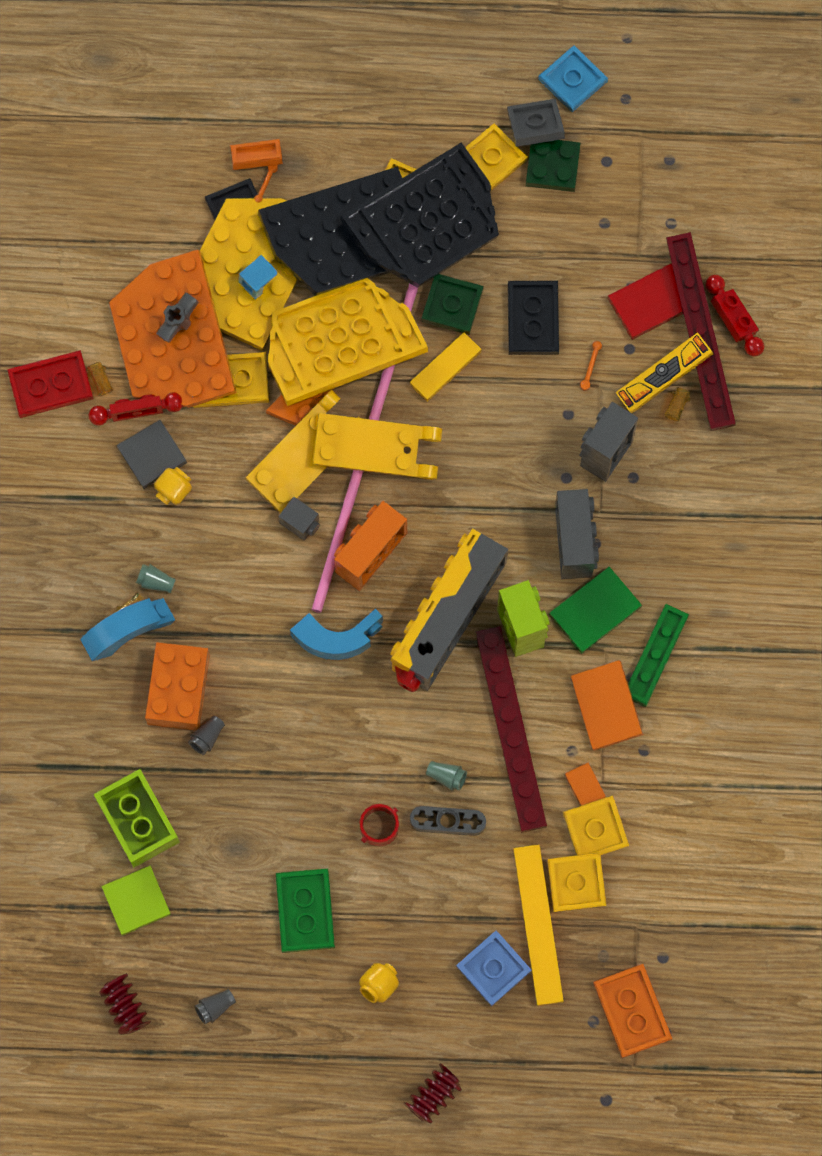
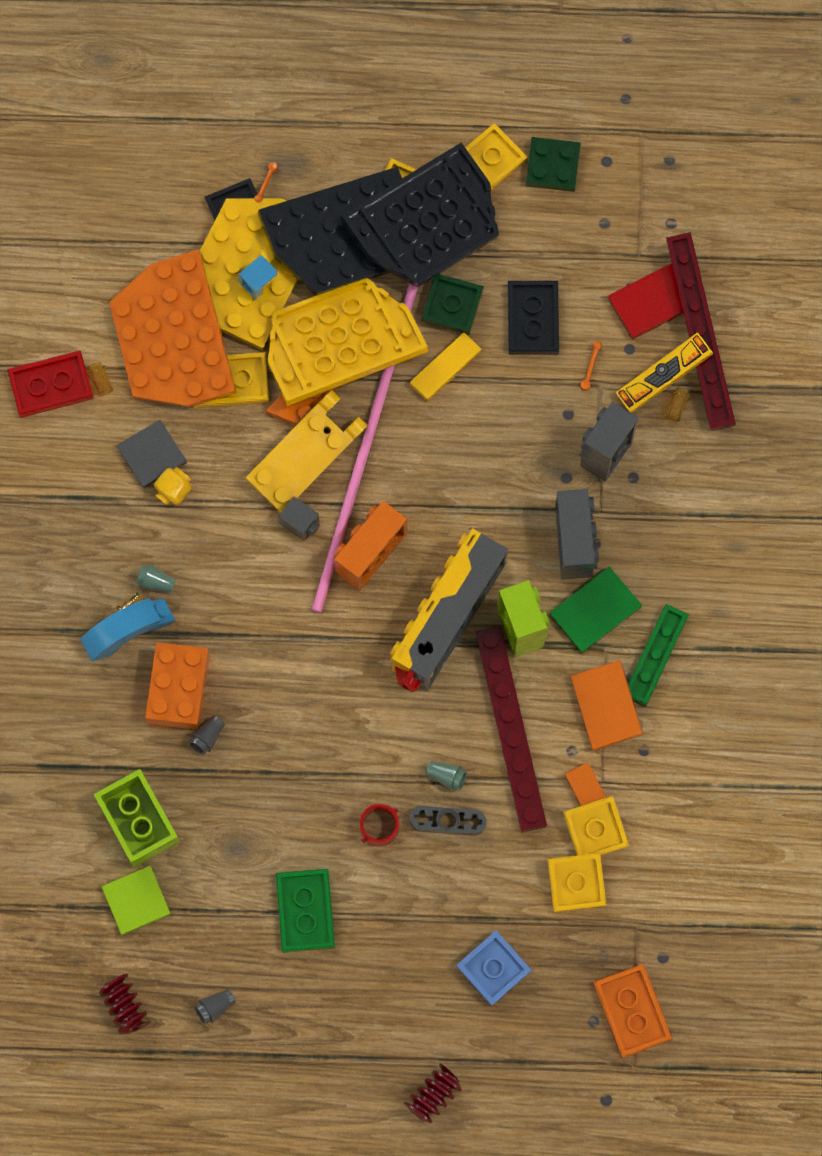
(126, 409): red plate -> none
(172, 326): dark grey axle -> none
(256, 154): orange tile -> none
(336, 645): dark azure arch -> none
(372, 446): yellow hinge -> none
(378, 982): yellow head -> none
(535, 122): dark grey plate -> none
(538, 925): yellow tile -> none
(573, 78): dark azure tile -> none
(734, 315): red plate -> none

